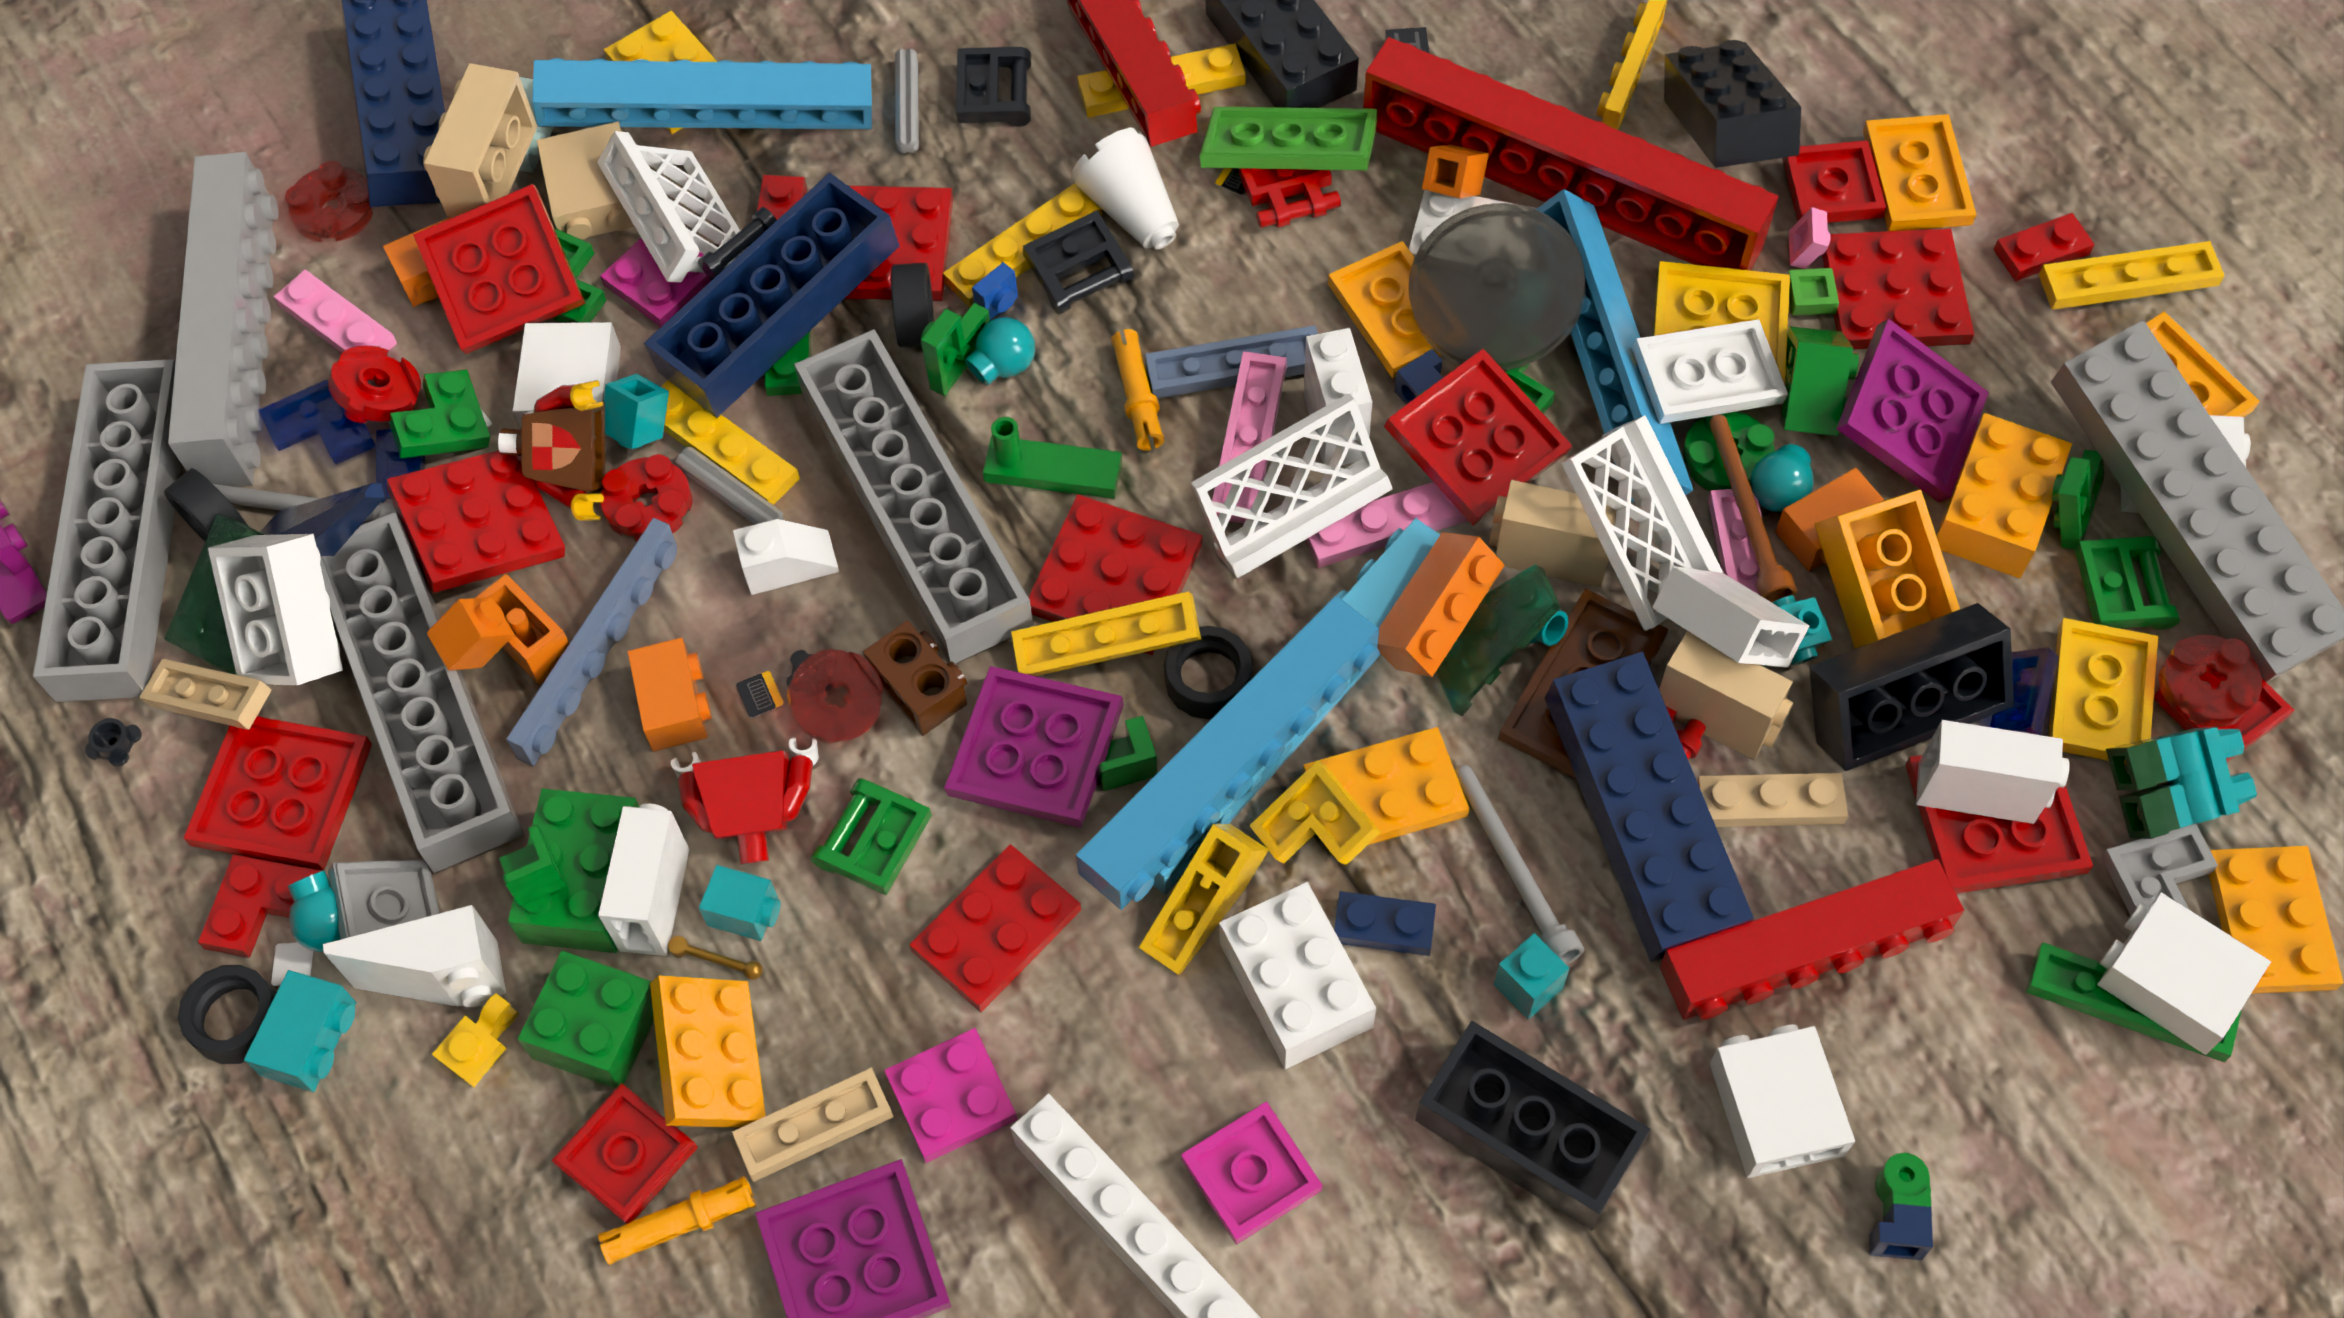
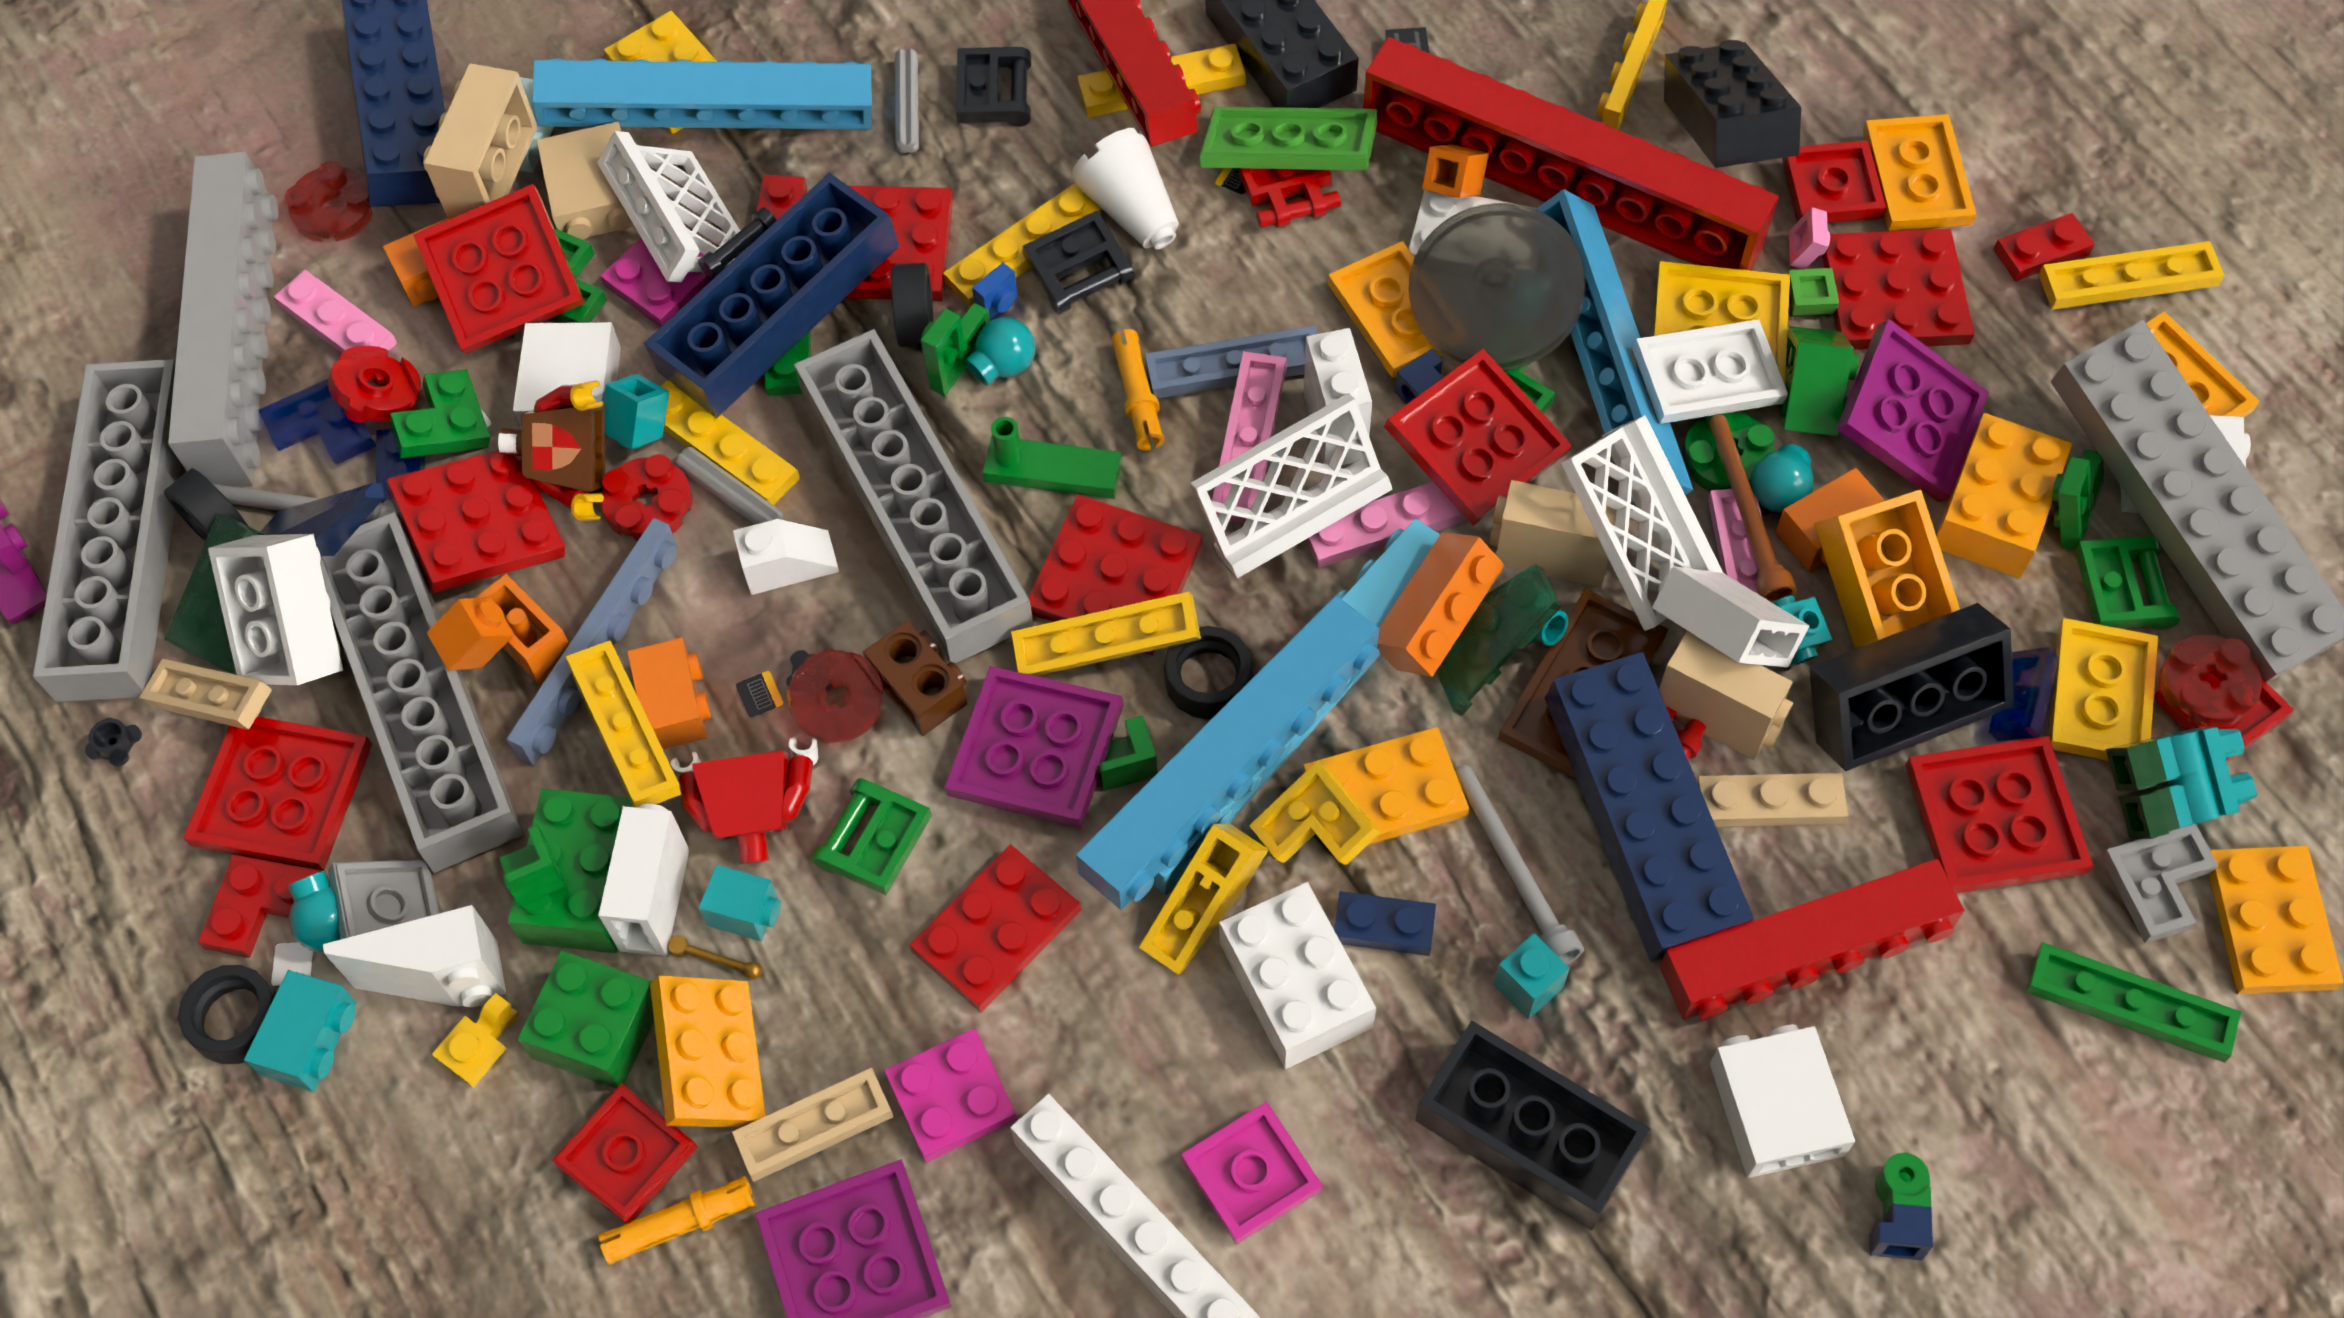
(623, 725): none -> yellow plate
(1990, 771): white brick -> none
(2182, 972): white brick -> none

